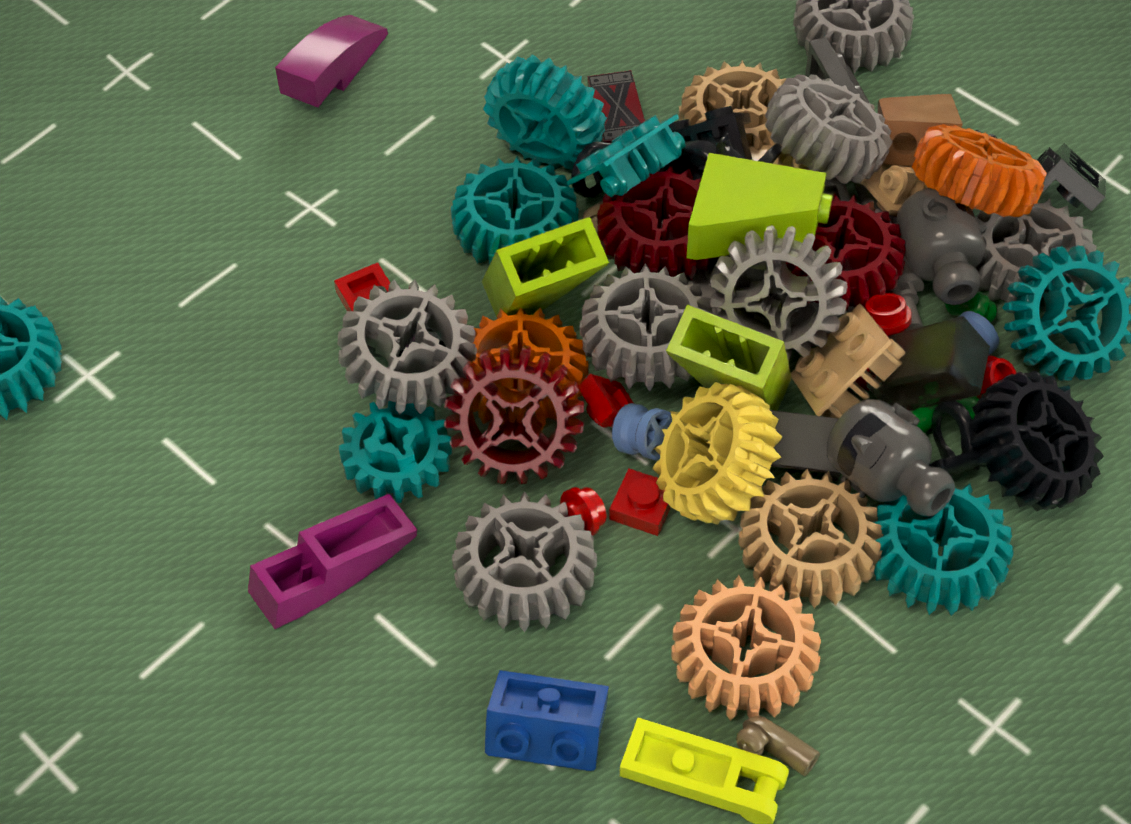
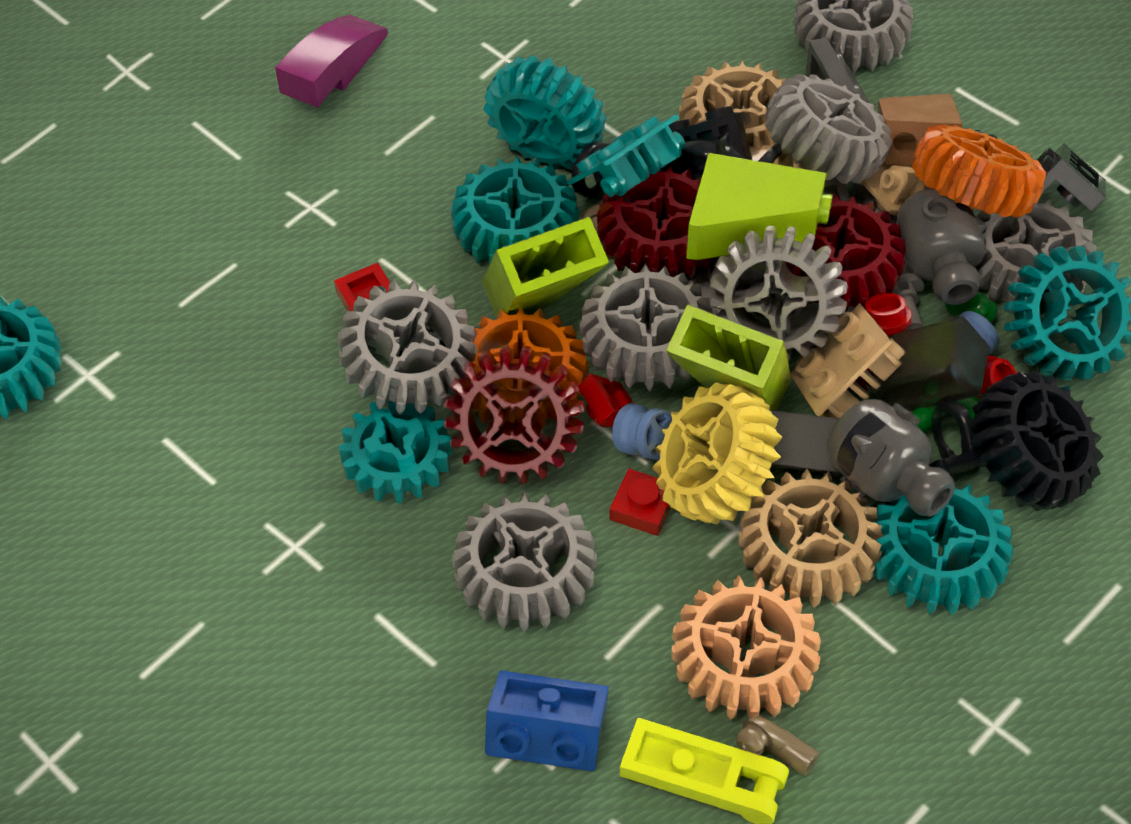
(329, 560): magenta slope -> none
(588, 505): red plate -> none
(620, 102): tile -> none

